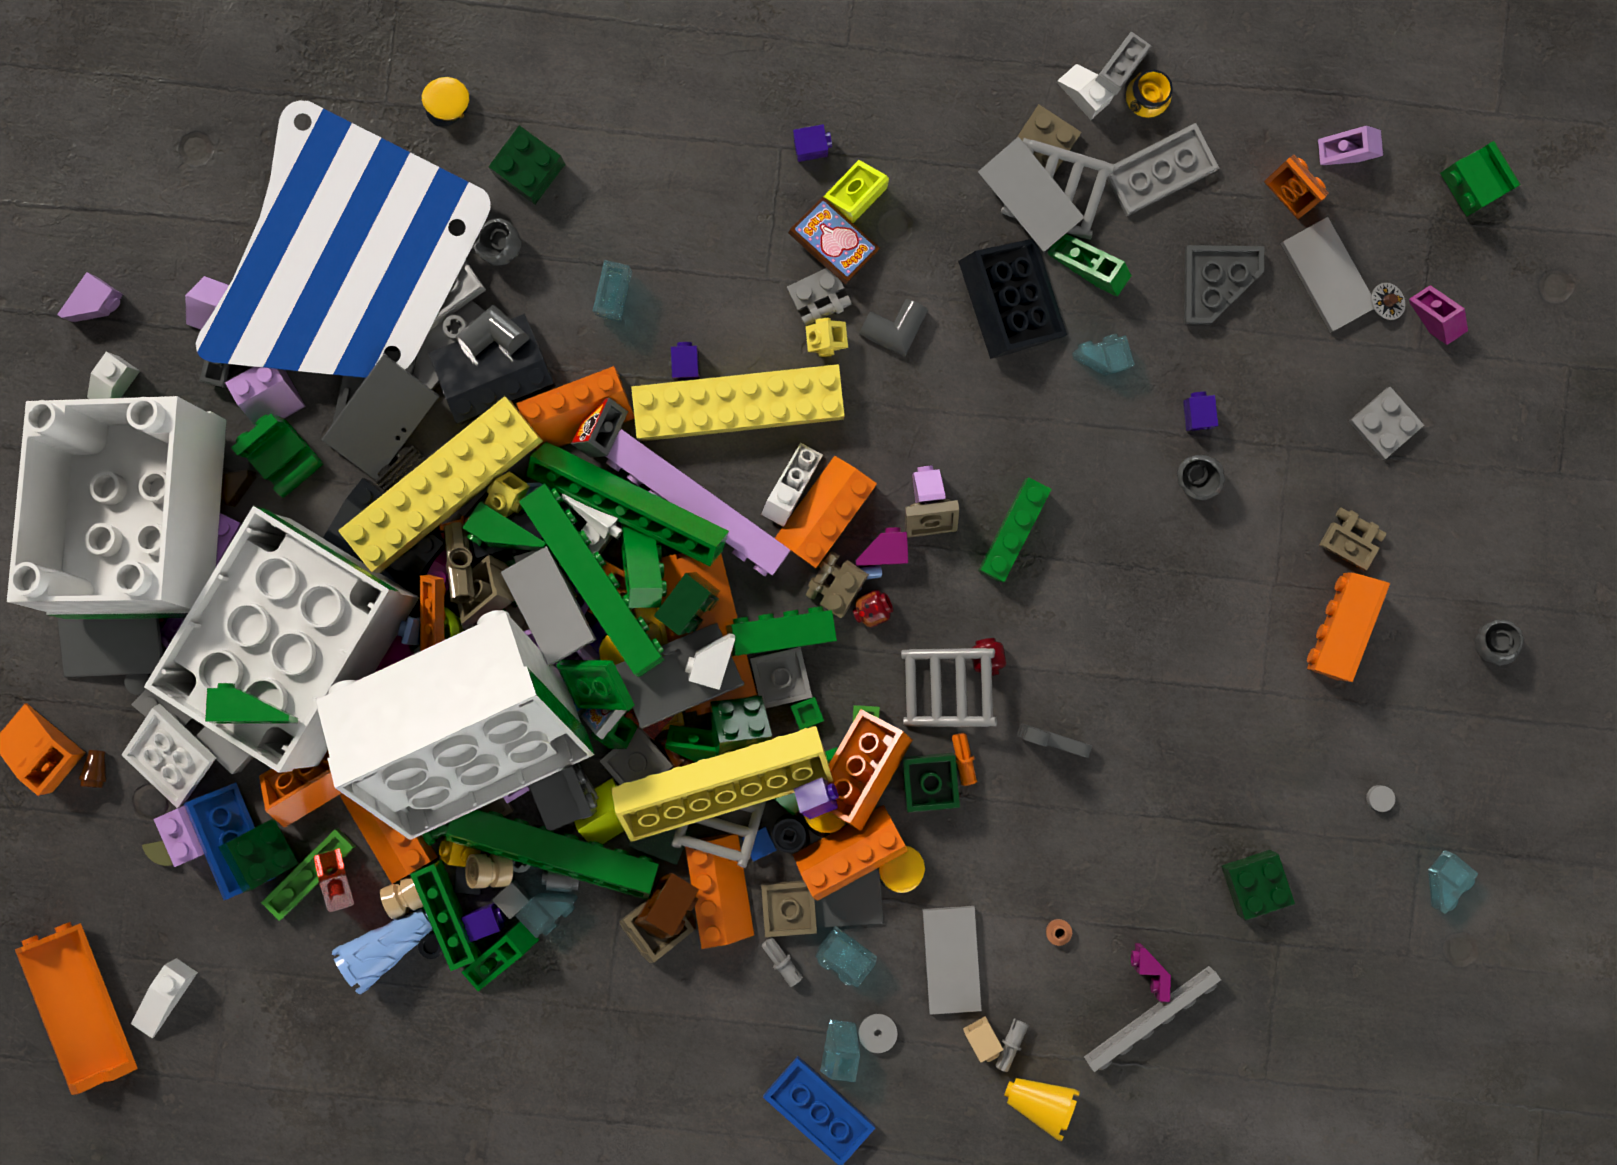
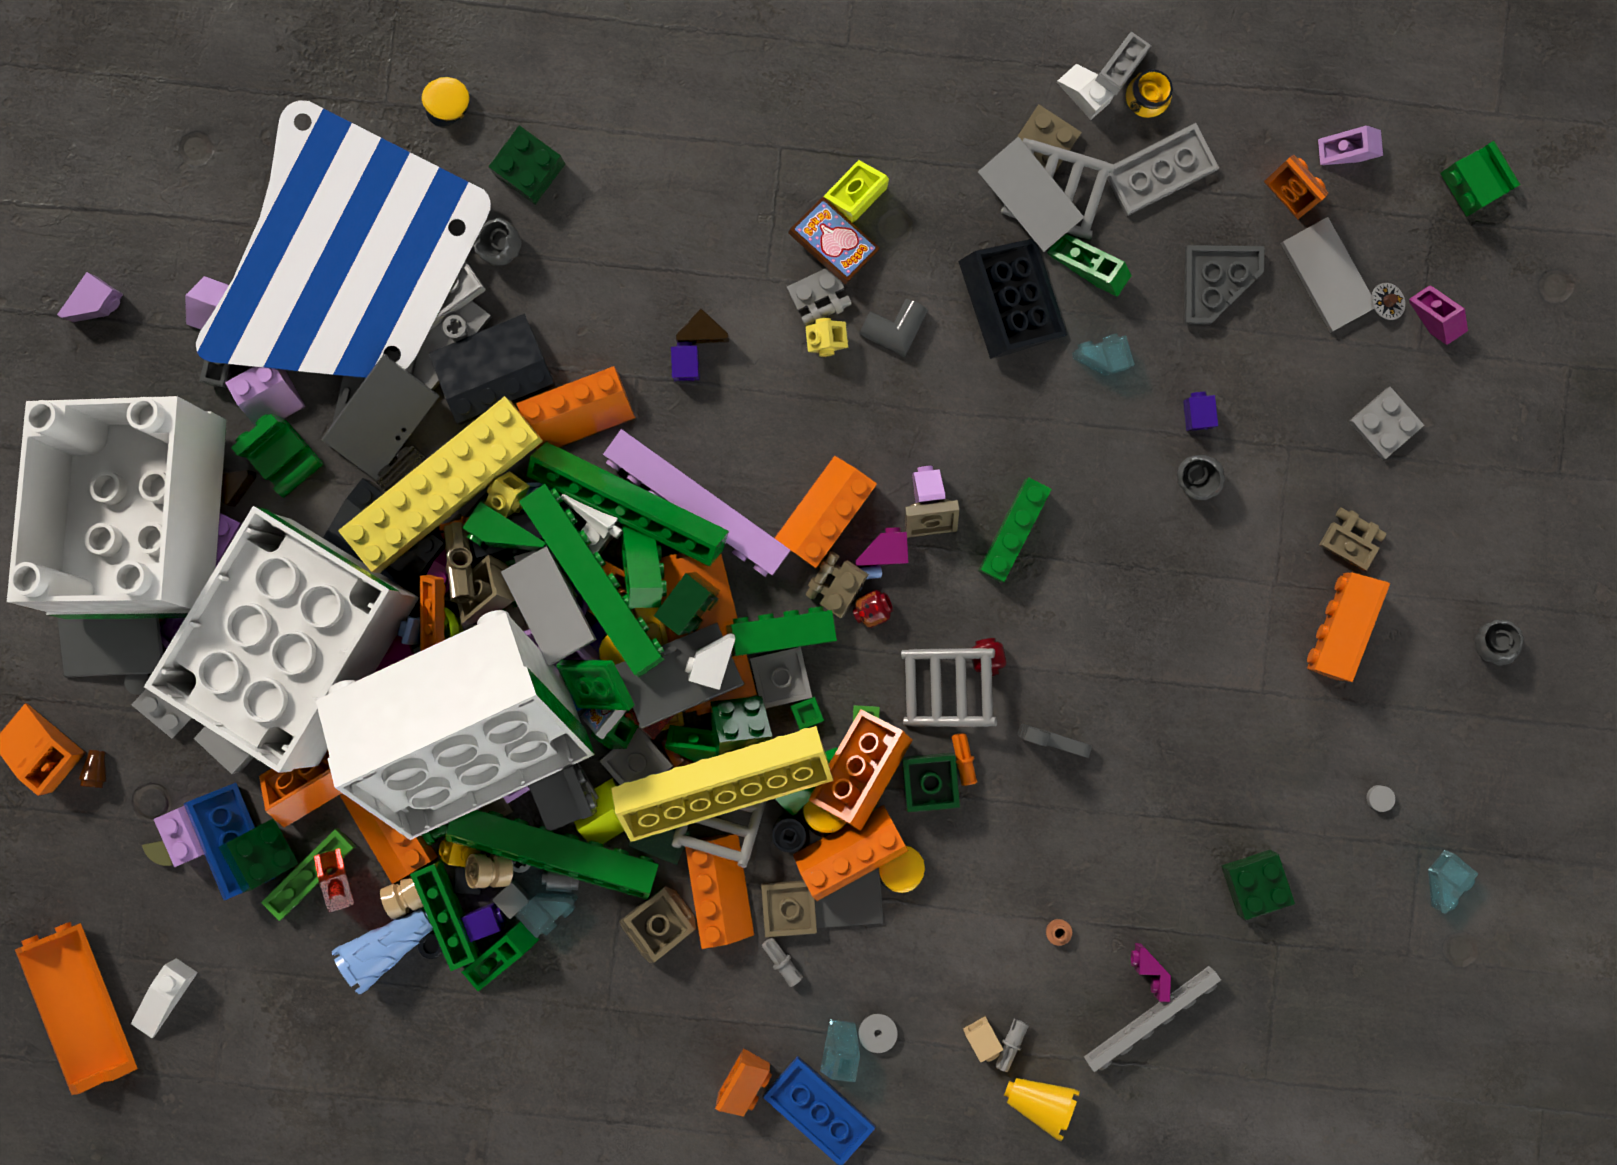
(111, 377): white slope -> none
(168, 755): white plate -> none
(237, 706): green slope -> none
(490, 327): dark grey brick -> none
(600, 429): dark grey slope -> none
(612, 290): clear light blue brick -> none
(667, 906): reddish brown brick -> none
(702, 330): none -> dark brown slope
(738, 403): light yellow brick -> none
(742, 1084): none -> orange slope
(763, 844): blue tile -> none
(791, 484): white slope -> none
(811, 142): dark purple brick -> none
(816, 798): brick -> none
(845, 957): clear light blue brick -> none
(951, 960): light grey tile -> none

